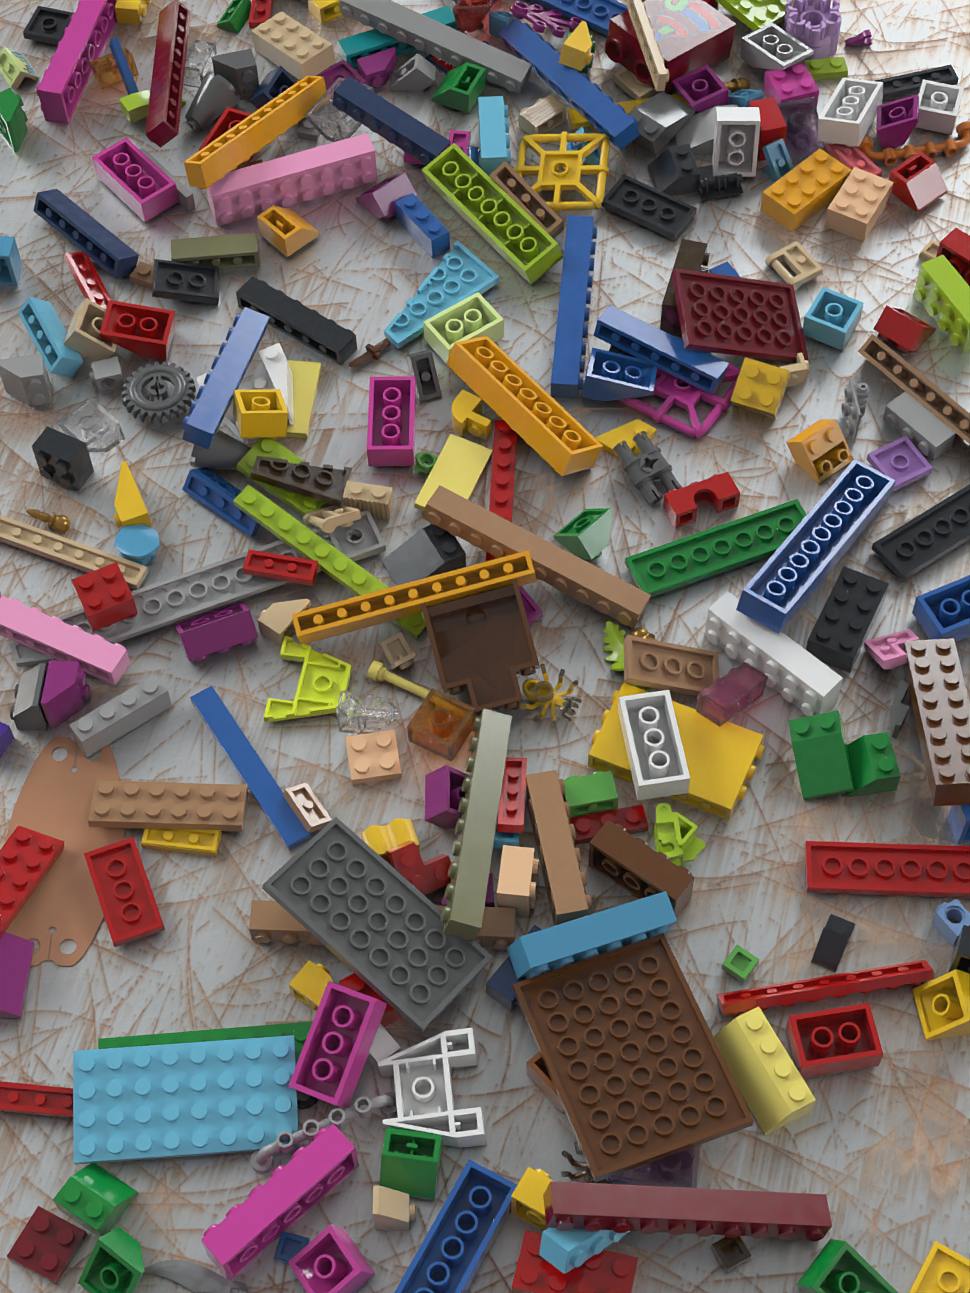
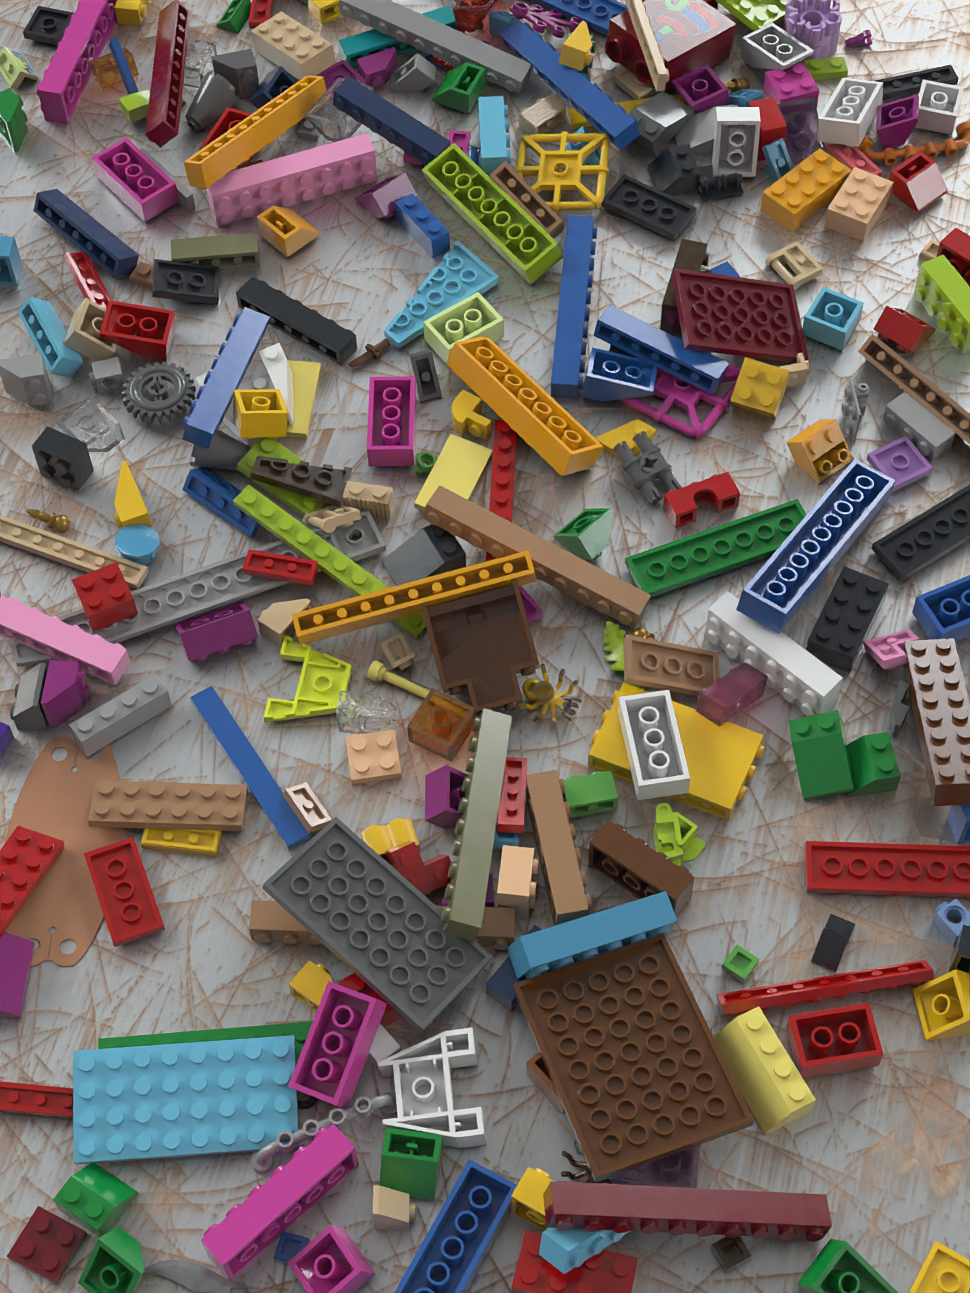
(631, 818): red plate -> none

